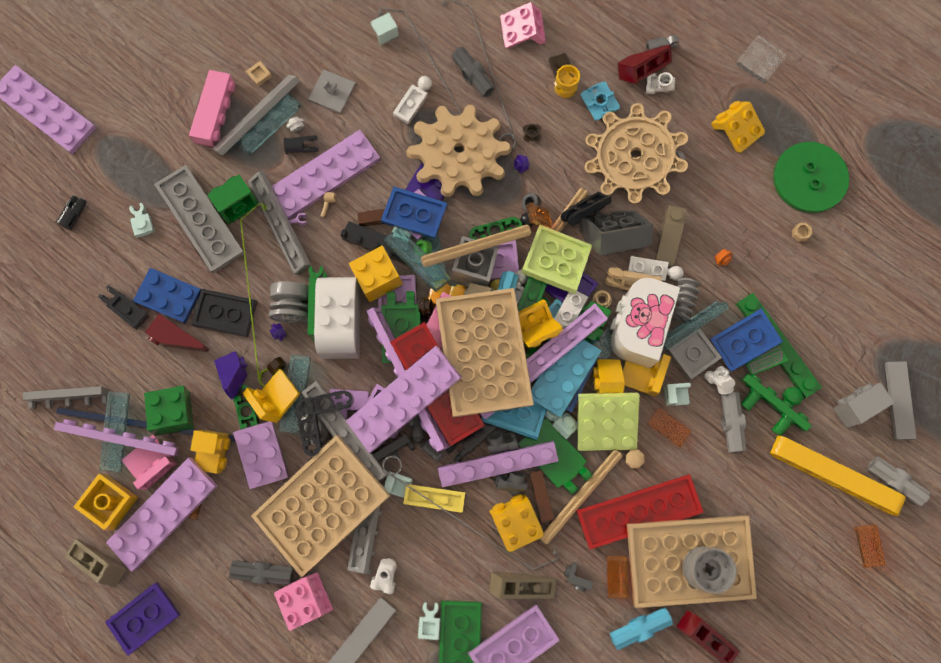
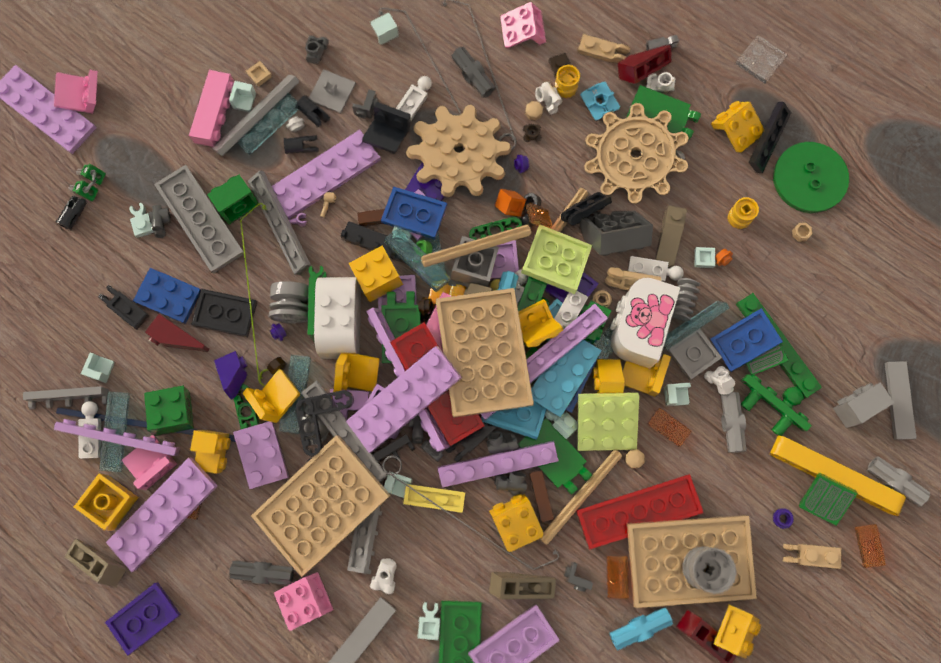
(76, 92): none -> bright pink bracket
(85, 189): none -> green piece
(89, 446): none -> white plate
(97, 367): none -> light aqua panel
(158, 217): none -> dark grey plate
(242, 96): none -> light aqua panel
(312, 111): none -> black hinge
(315, 48): none -> dark grey plate
(356, 372): none -> yellow bracket
(367, 109): none -> dark grey bracket
(387, 128): none -> black bracket
(510, 202): none -> orange panel
(534, 110): none -> tan tile
(549, 96): none -> white plate
(602, 49): none -> tan hinge
(655, 102): none -> green tile
(704, 257): none -> light aqua plate
(738, 632): none -> yellow bracket
(743, 213): none -> yellow wheel
(769, 137): none -> black plate
(788, 518): none -> dark purple plate
(815, 555): none -> tan hinge
(828, 499): none -> green tile

